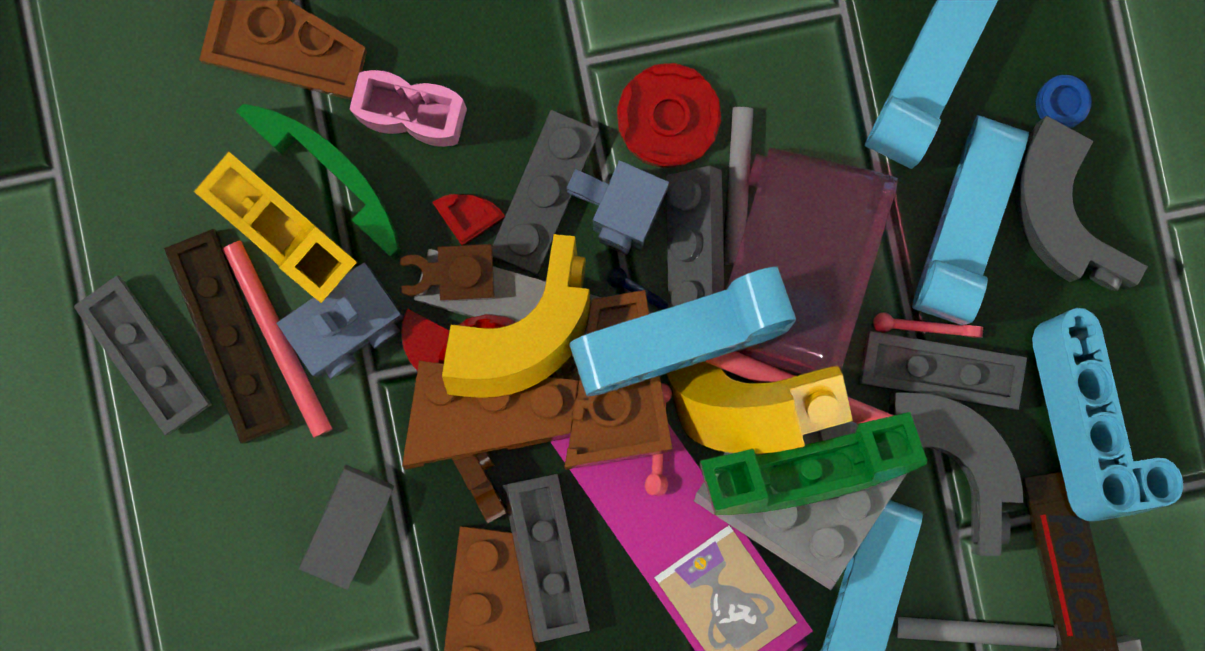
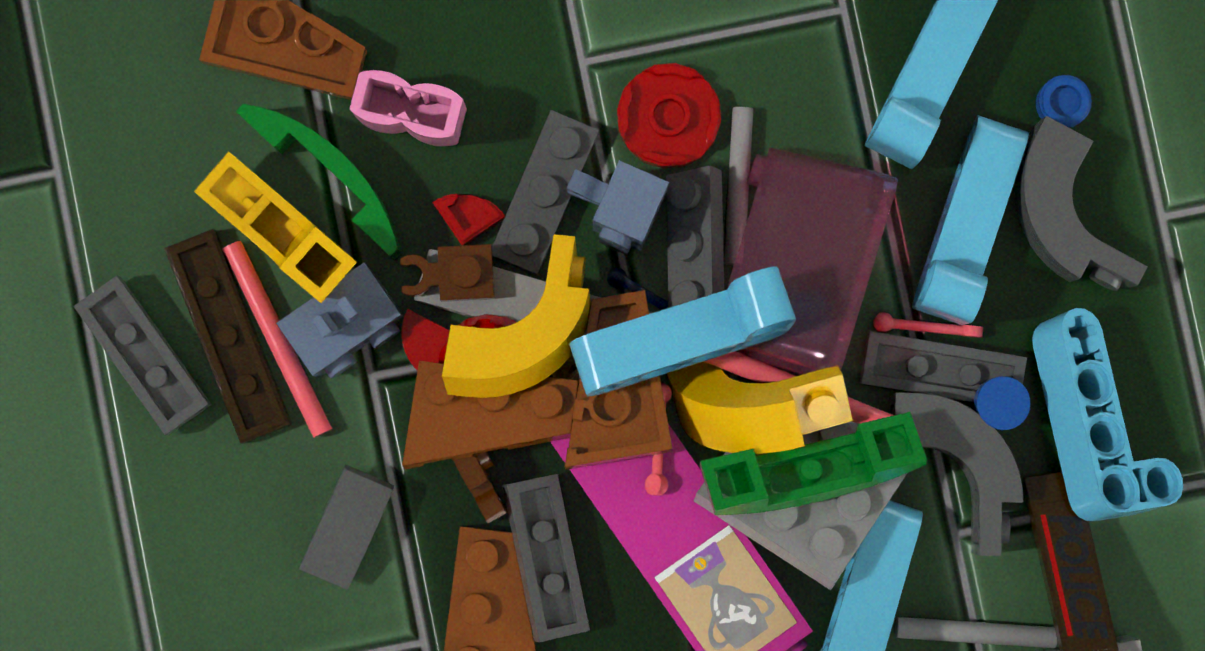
(1002, 402): none -> blue tile

